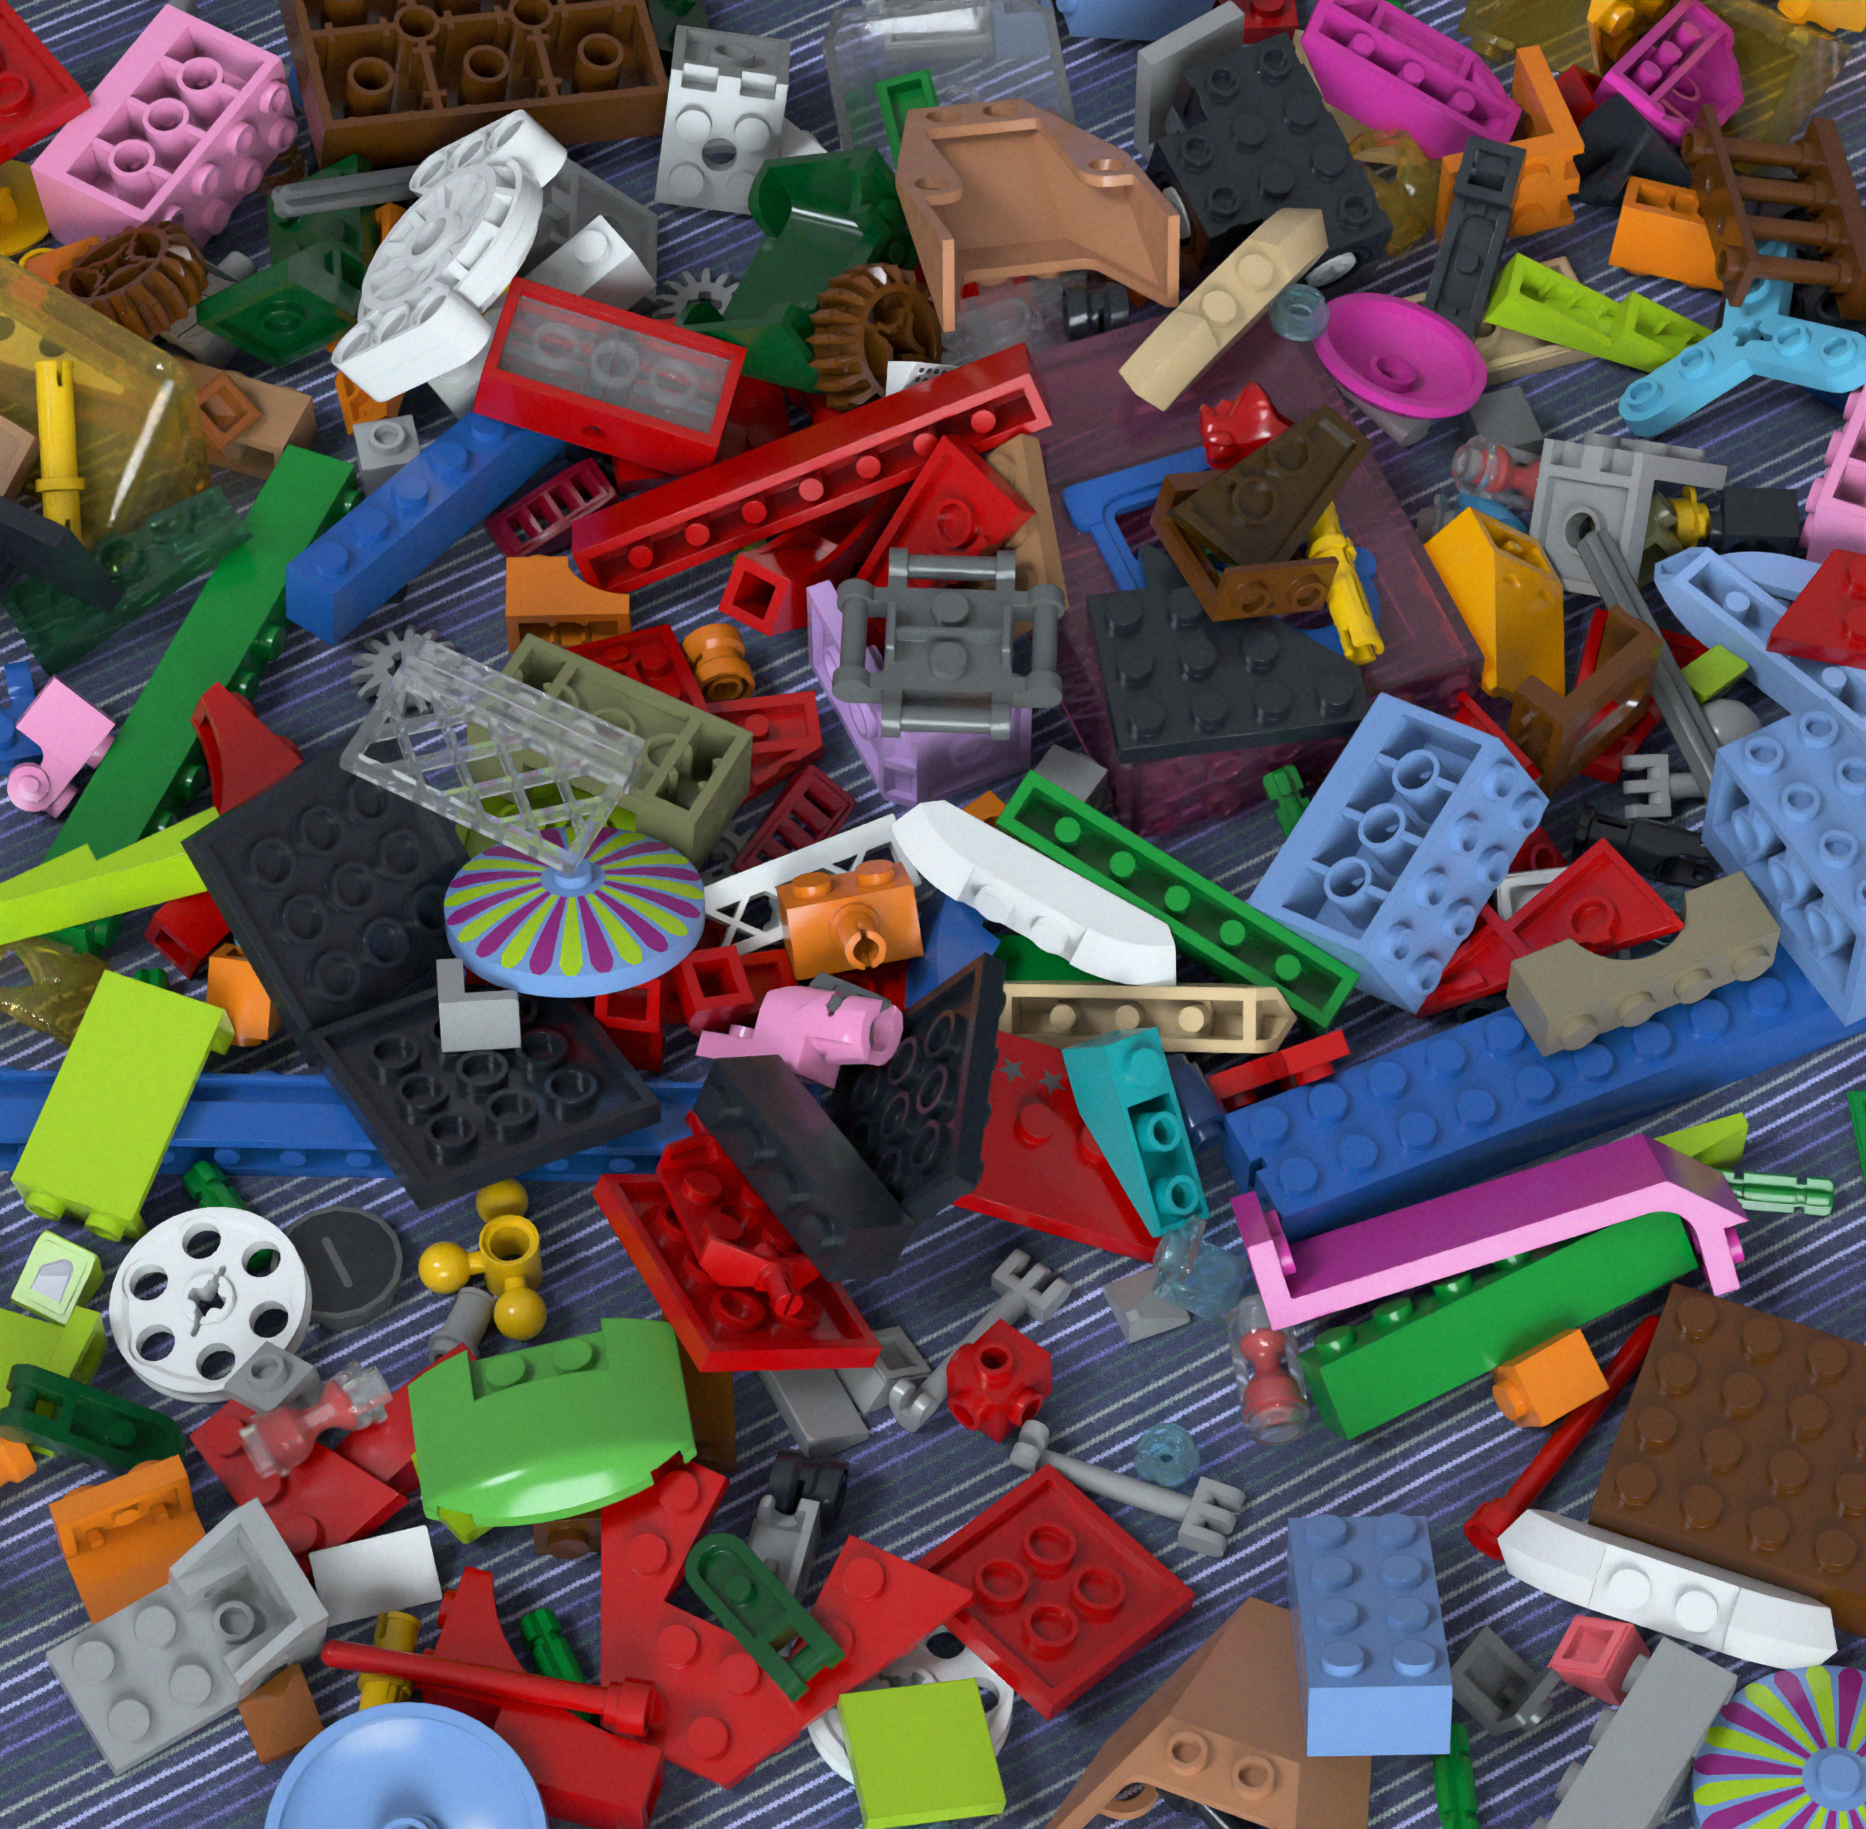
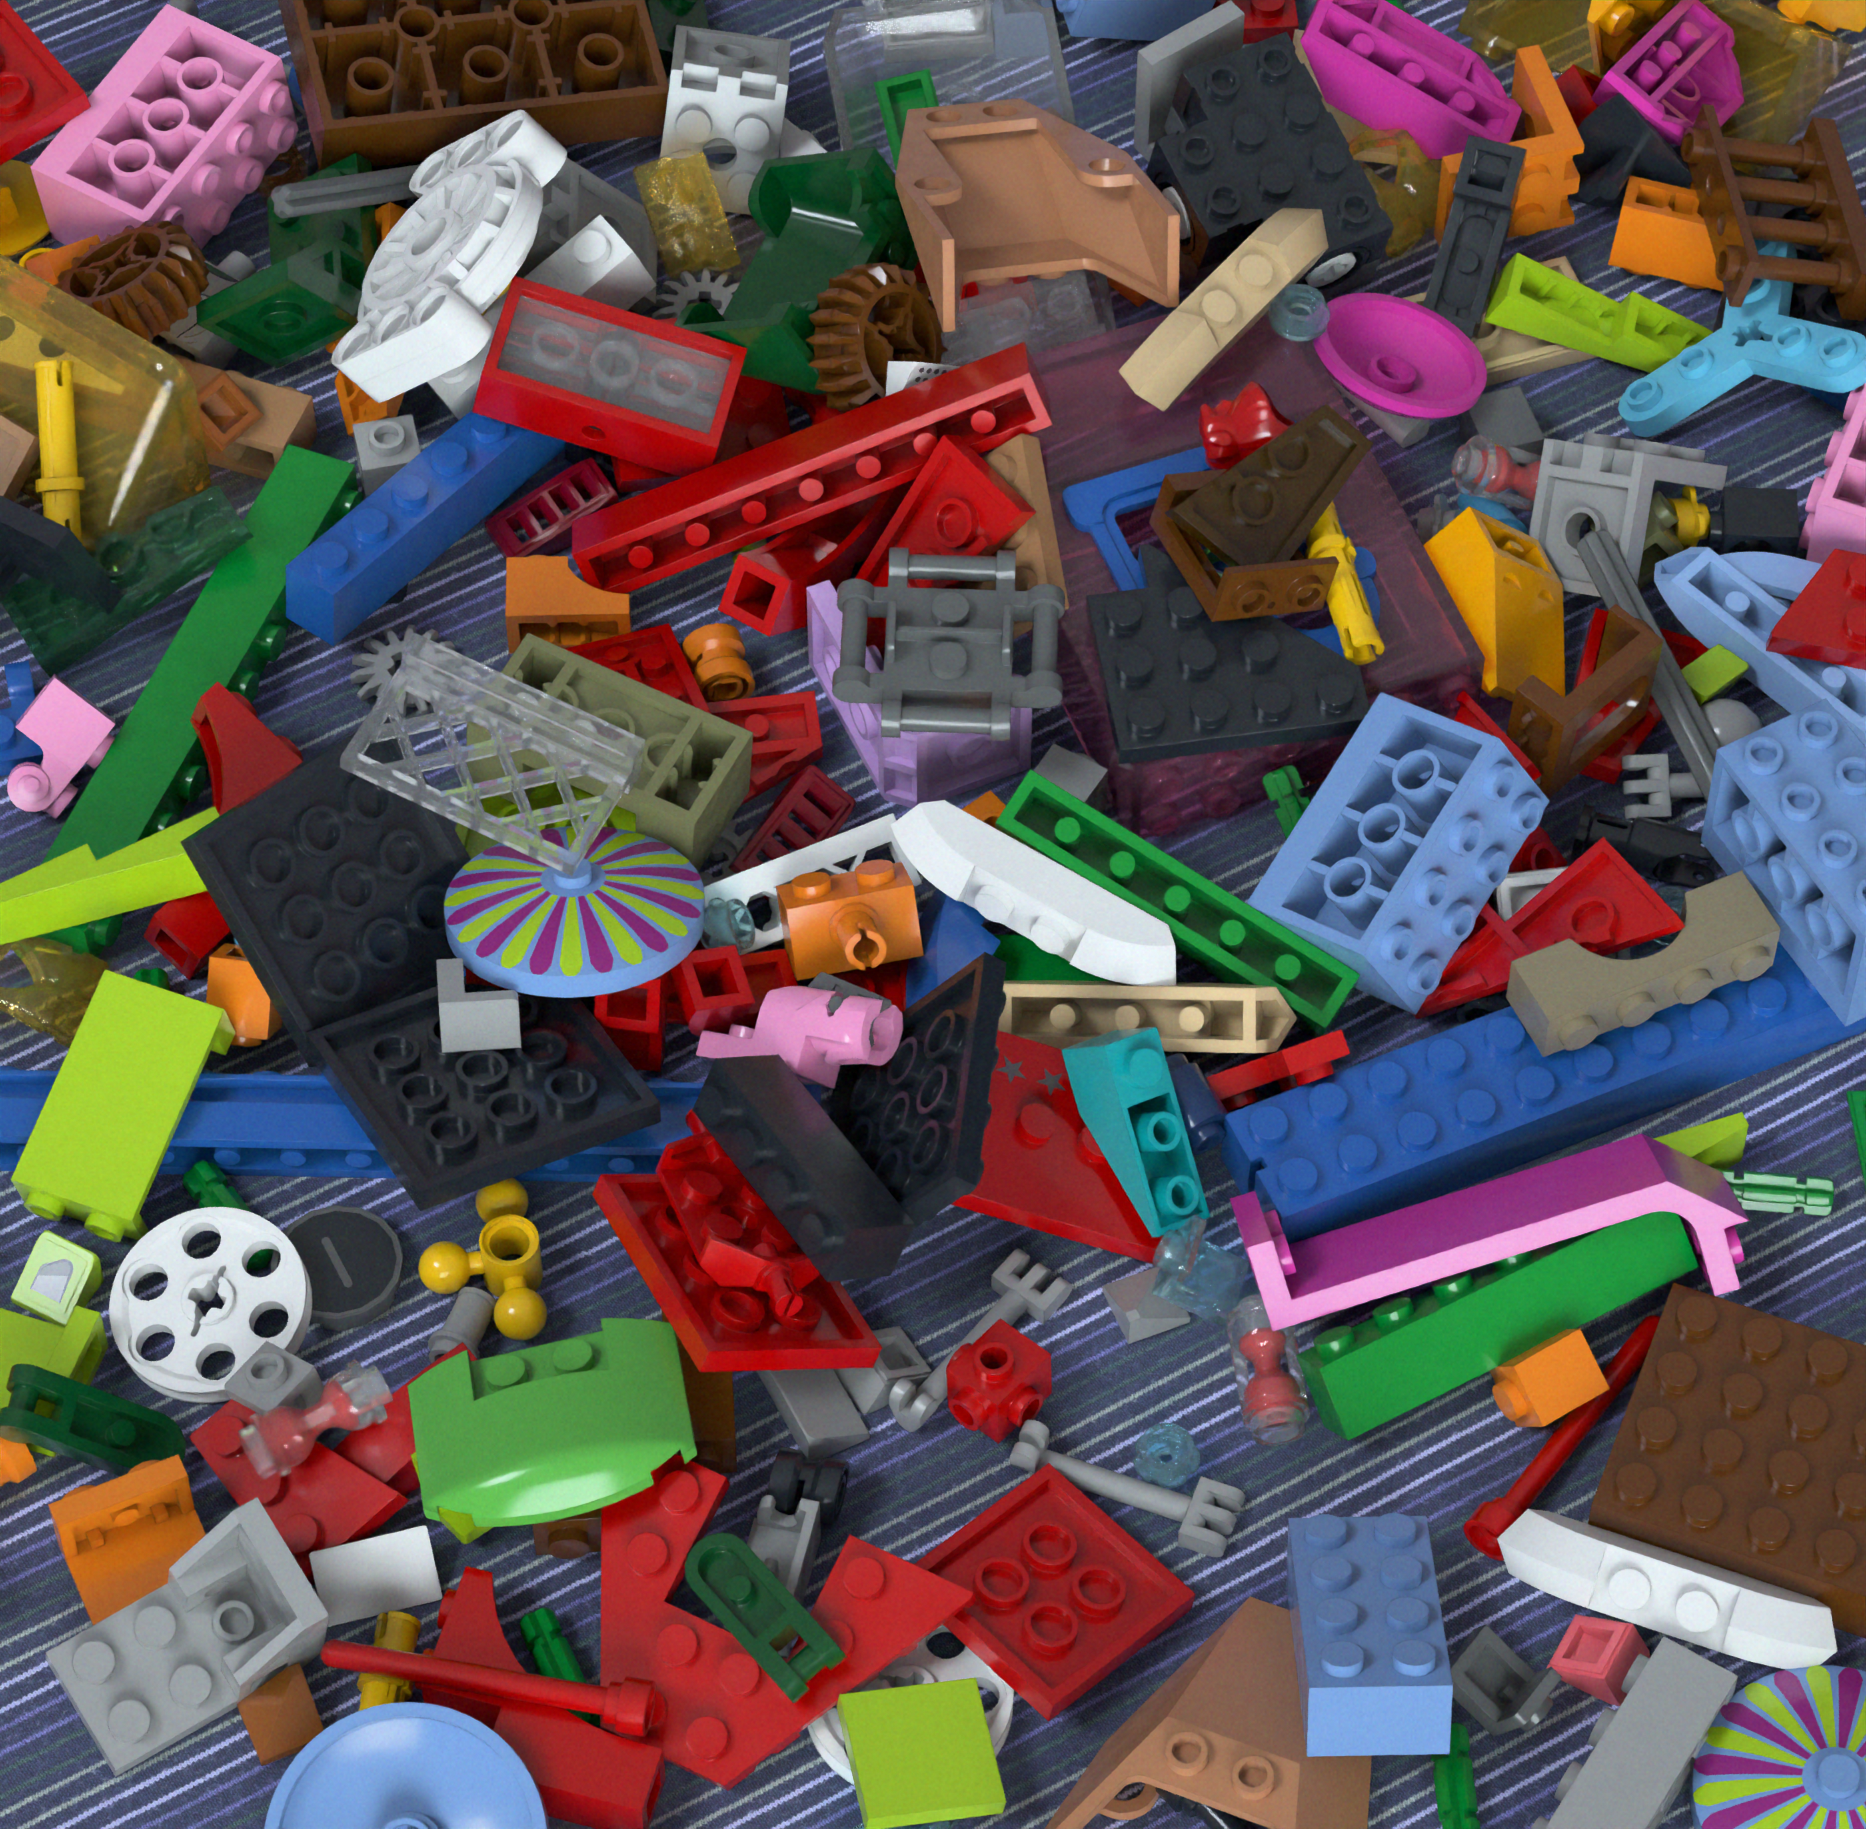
(685, 213): none -> clear yellow bracket
(728, 925): none -> clear light blue plate
(1082, 305): black wheel -> none

